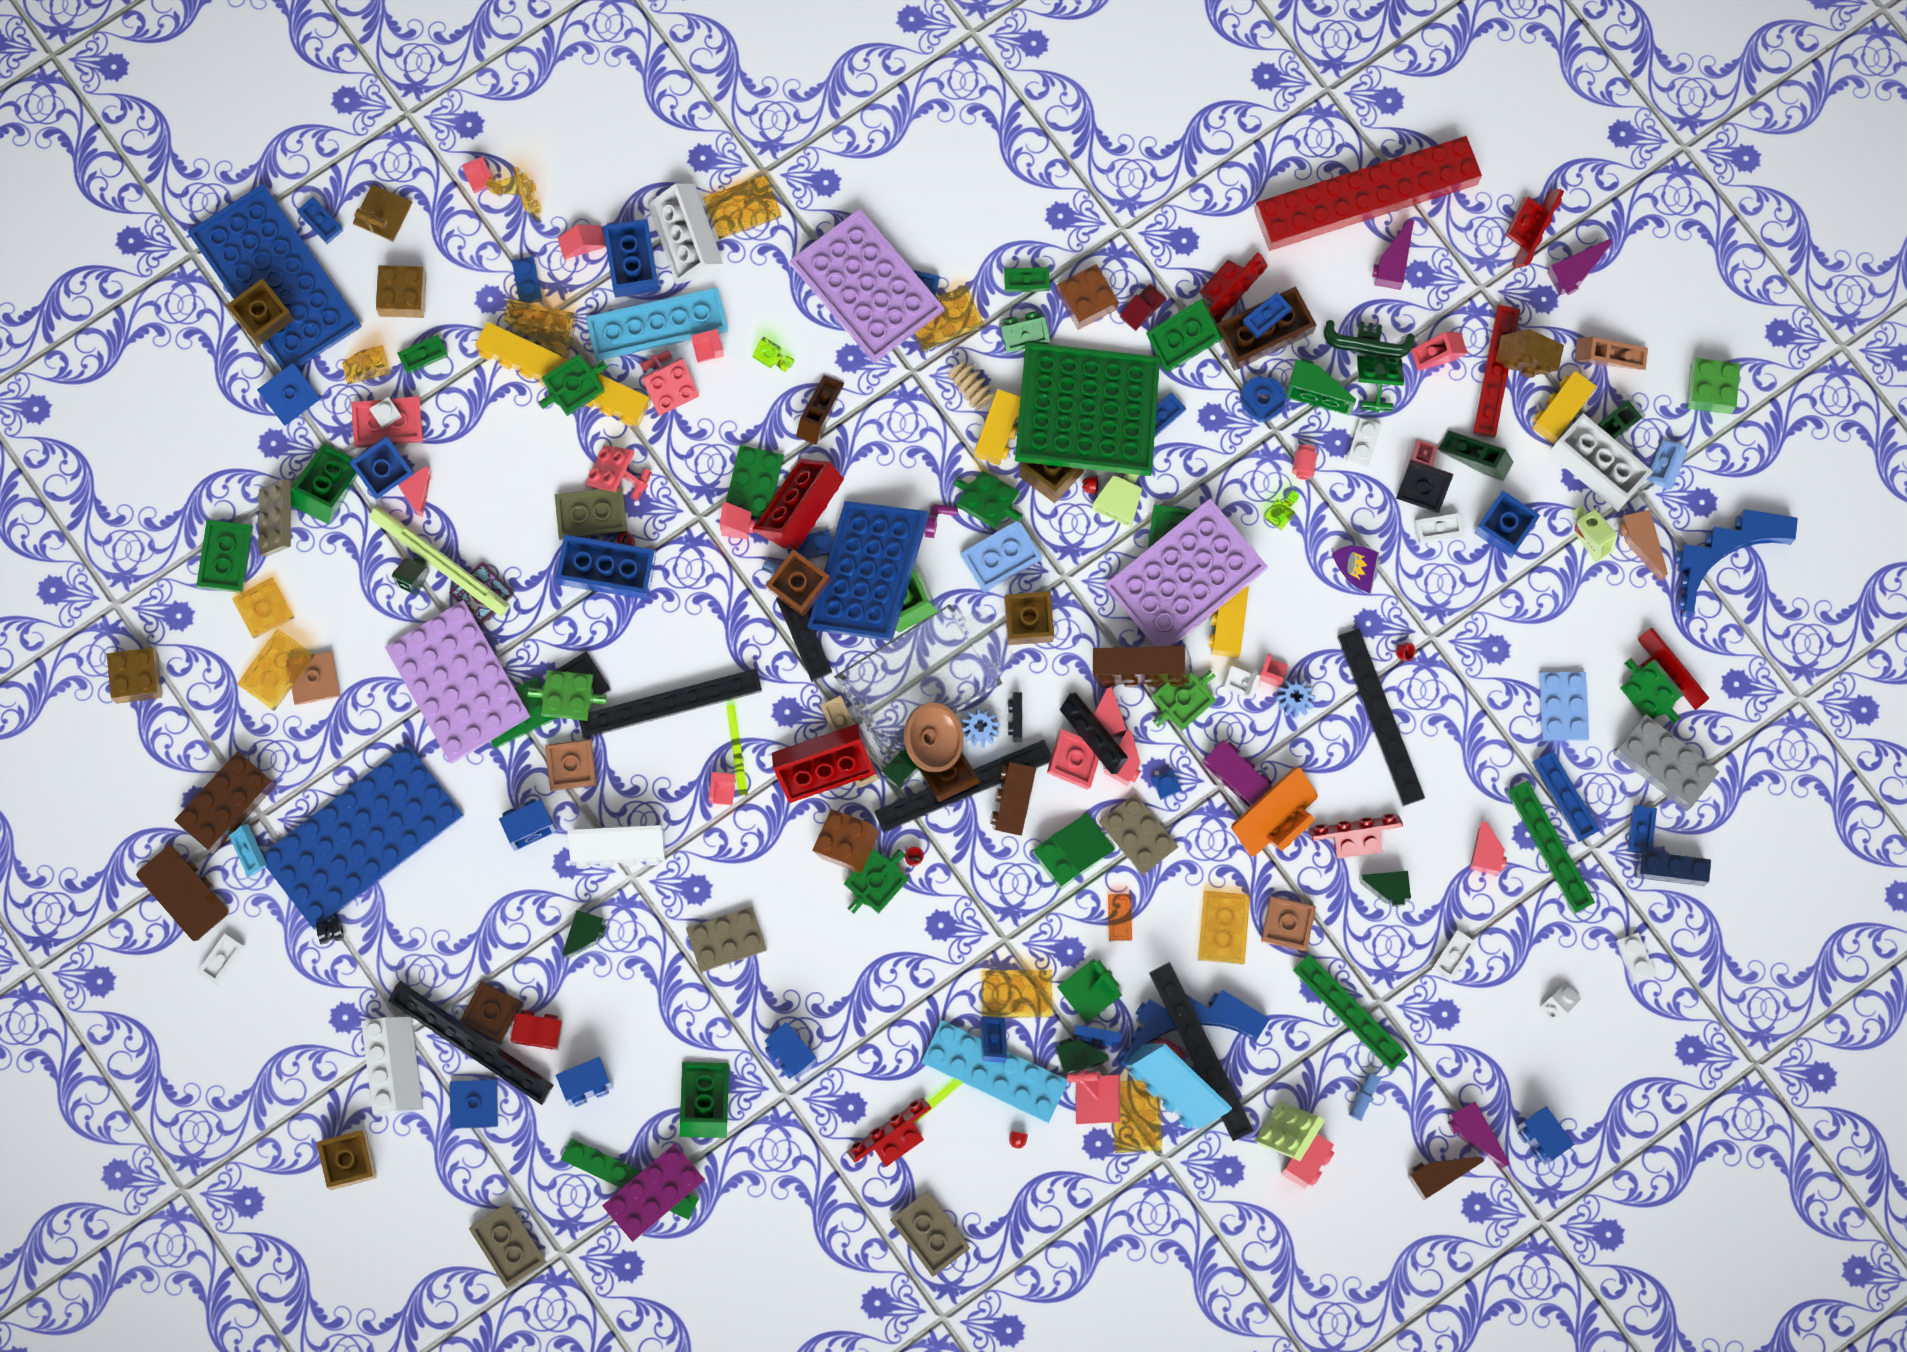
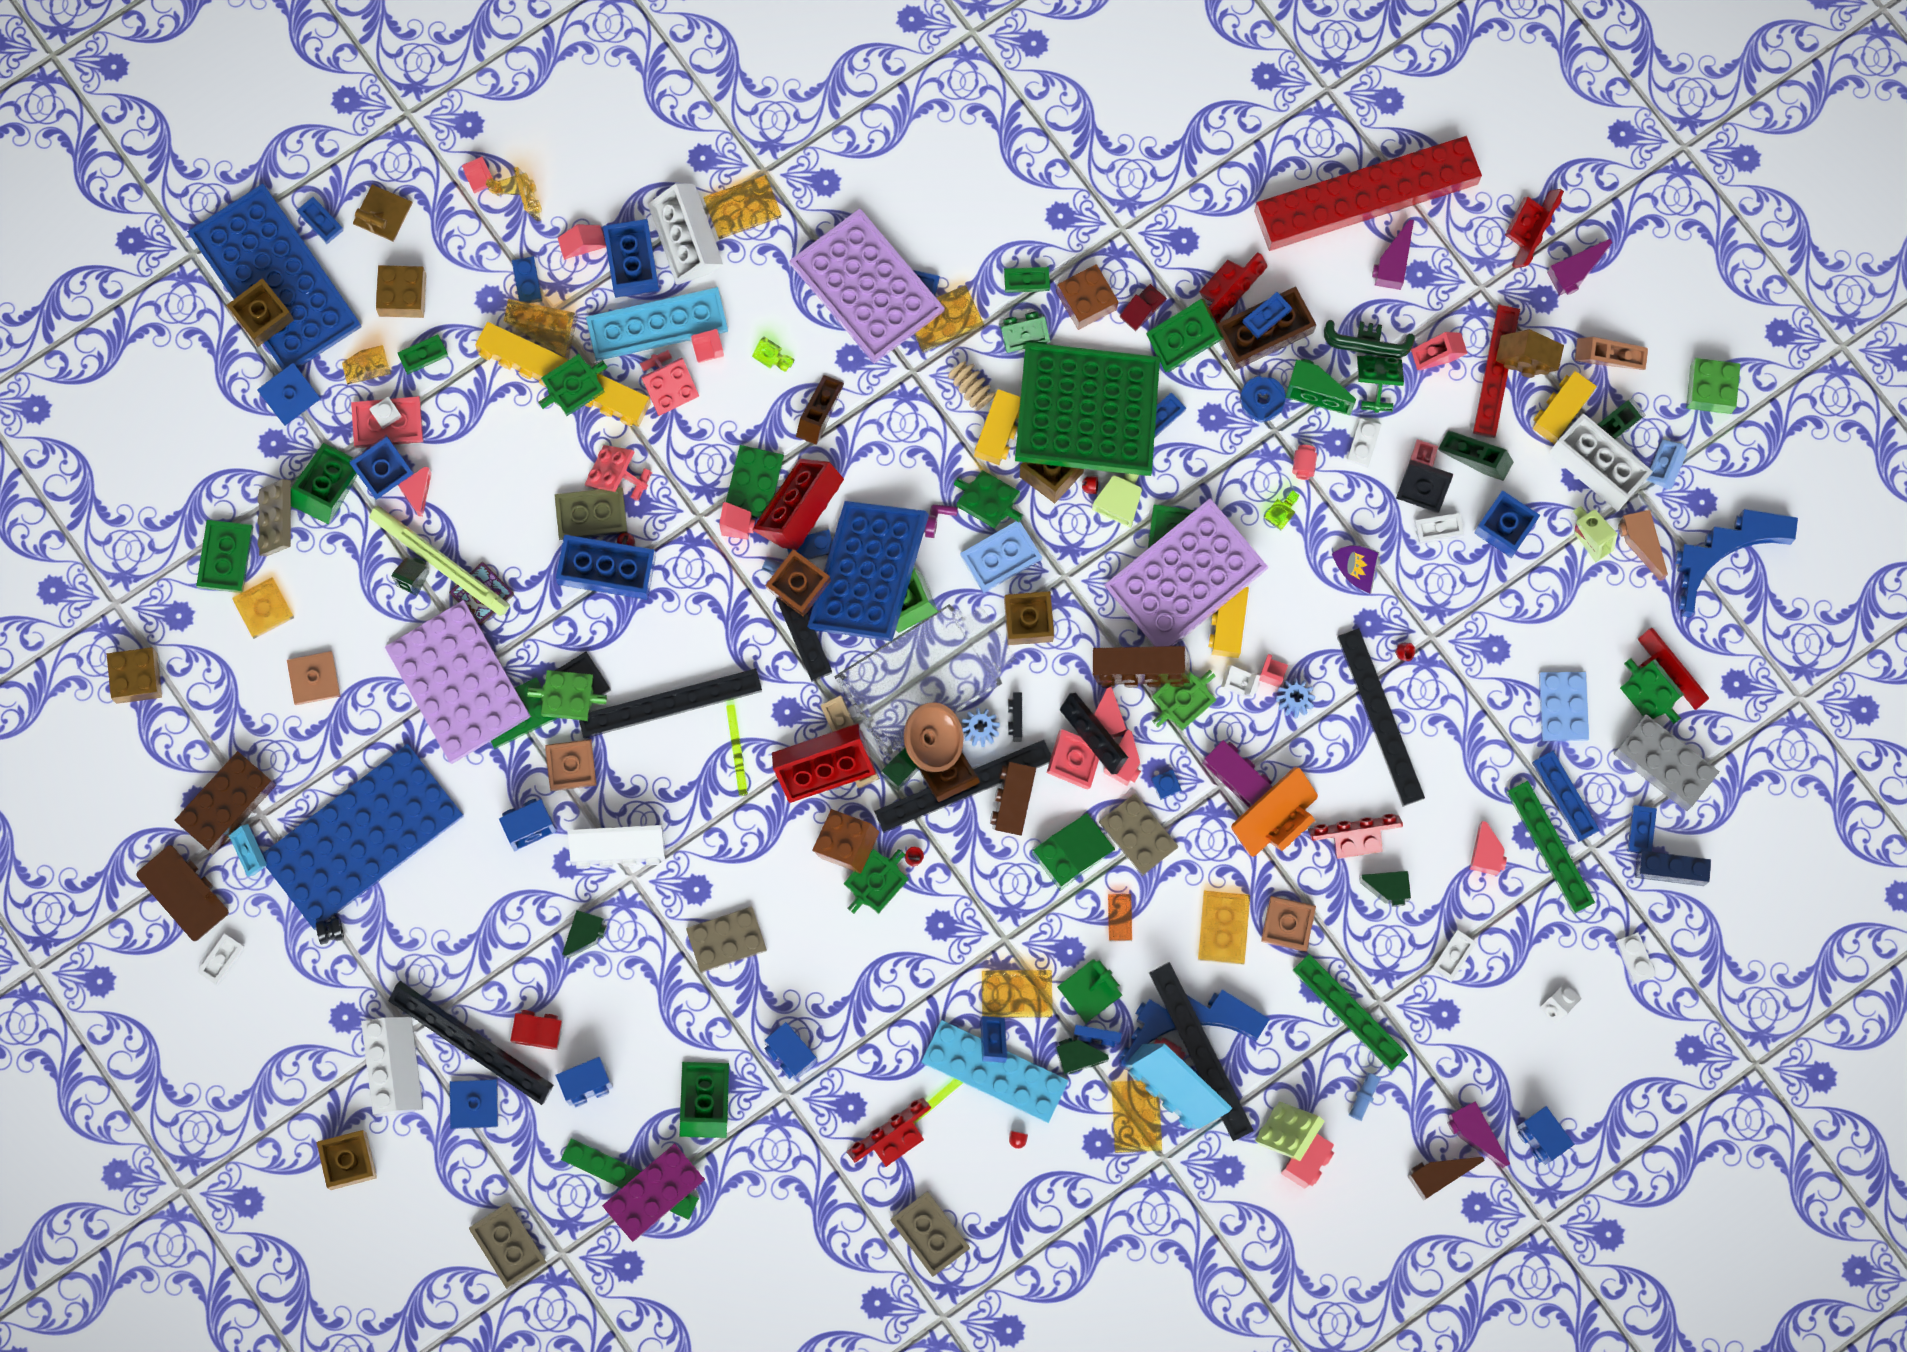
(275, 669): clear yellow plate -> none
(491, 1012): reddish brown tile -> none
(722, 788): coral panel -> none
(1096, 1097): coral plate -> none

